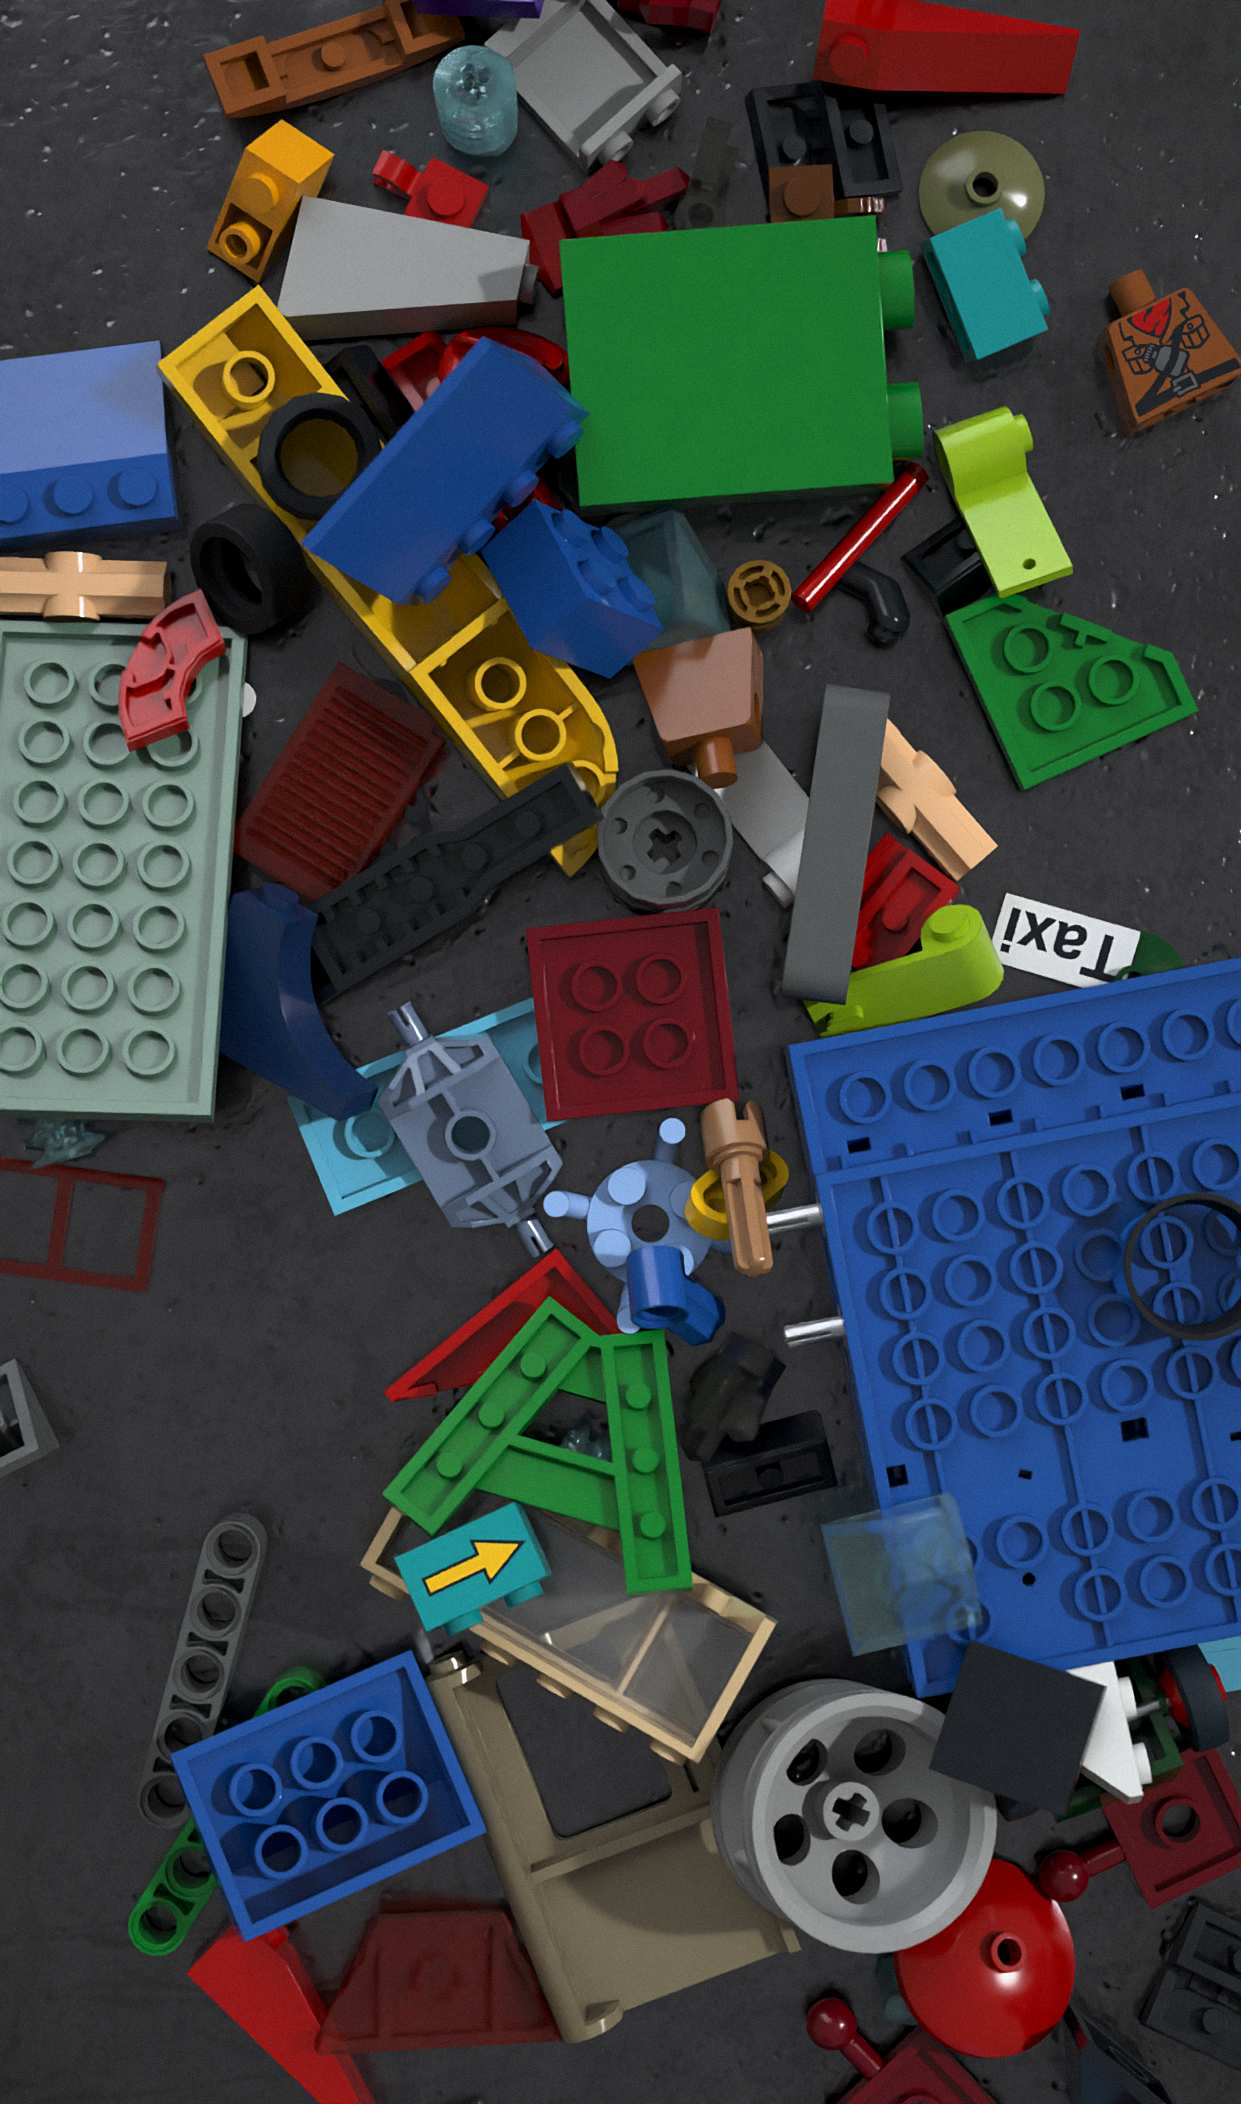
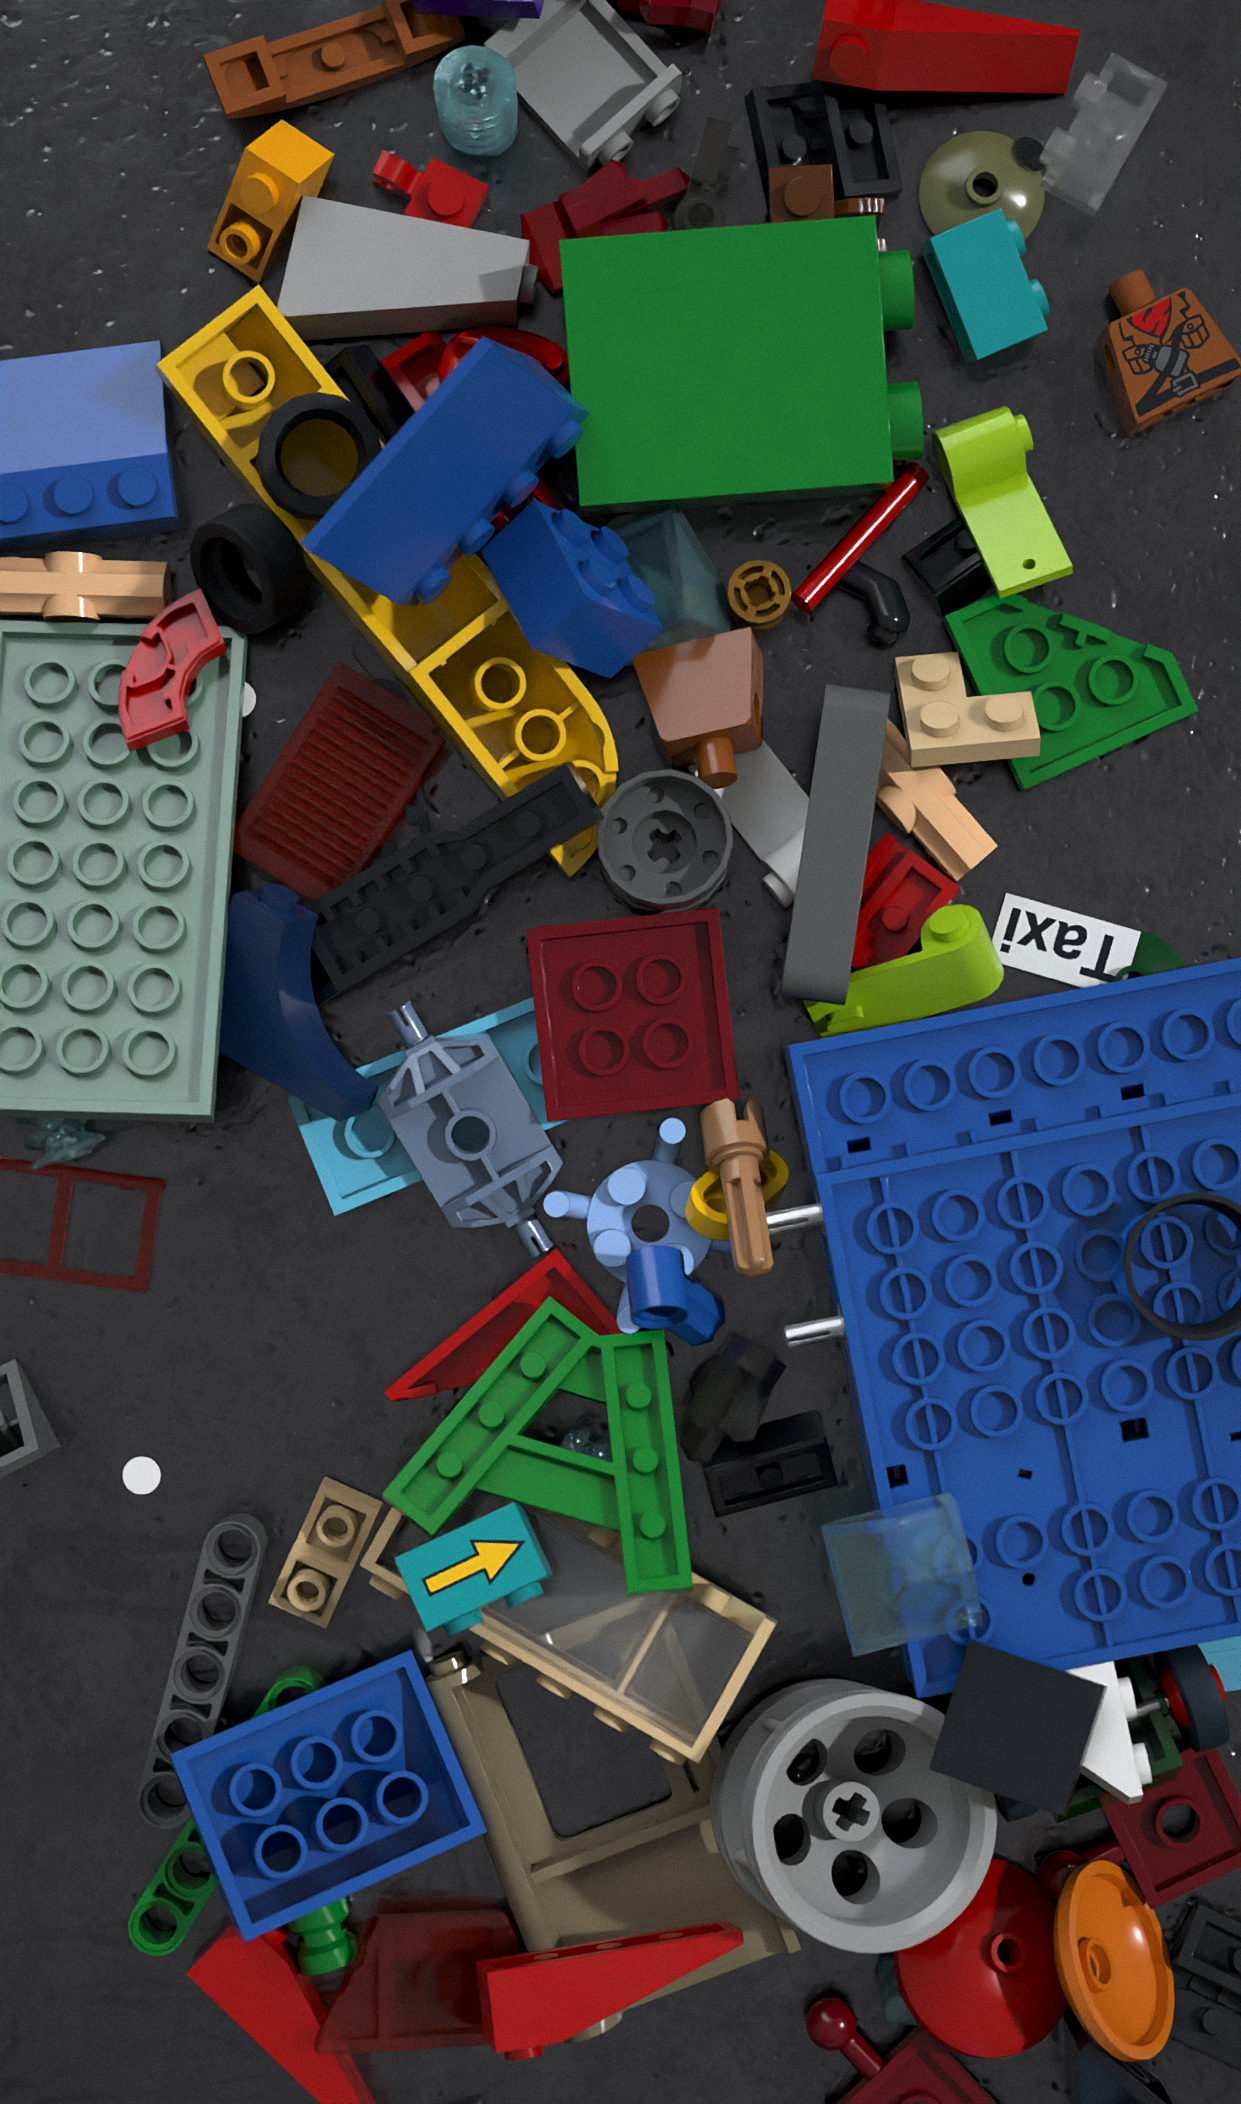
(141, 1475): none -> white sticker
(324, 1939): none -> green wheel
(325, 1552): none -> tan slope
(566, 1989): none -> red slope
(952, 728): none -> tan plate
(1028, 152): none -> black sticker
(1102, 135): none -> clear brick
(1113, 1962): none -> orange dish

